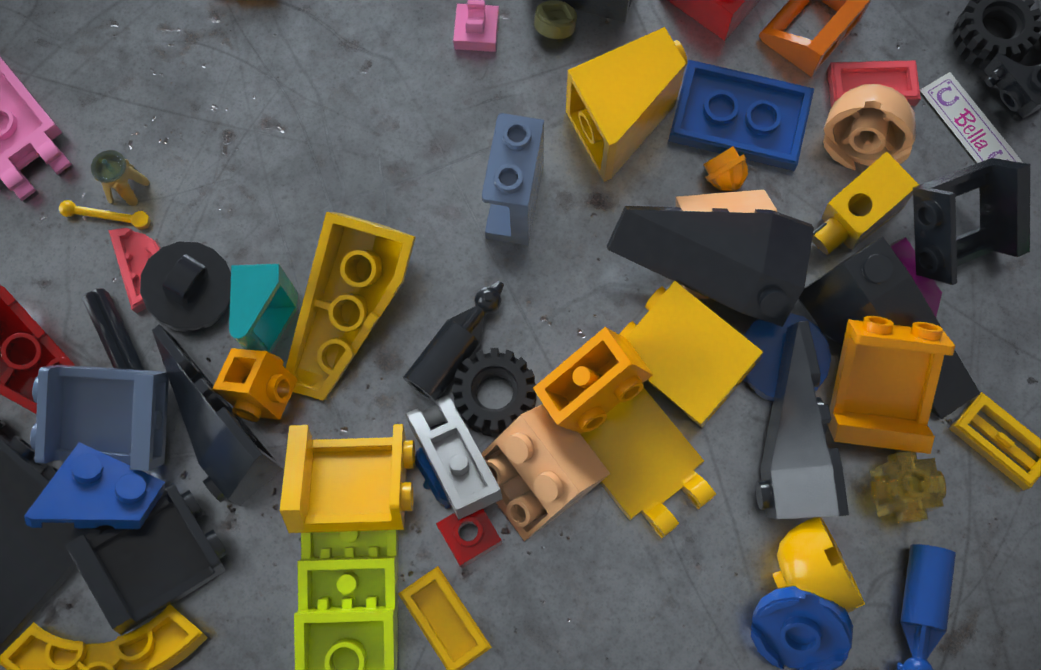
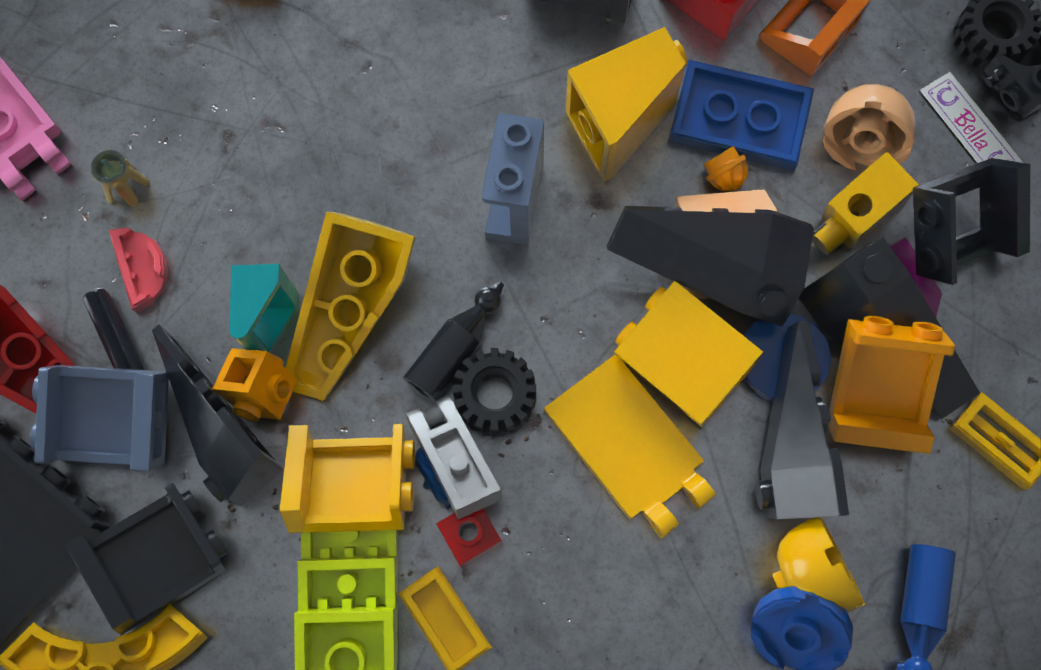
(96, 492): blue wing -> none
(139, 219): yellow hinge -> none
(186, 286): black tile -> none
(476, 26): bright pink tile -> none
(541, 470): light nougat slope -> none
(555, 19): olive tile -> none
(593, 382): light orange brick -> none
(892, 492): clear yellow brick -> none
(894, 74): coral tile -> none

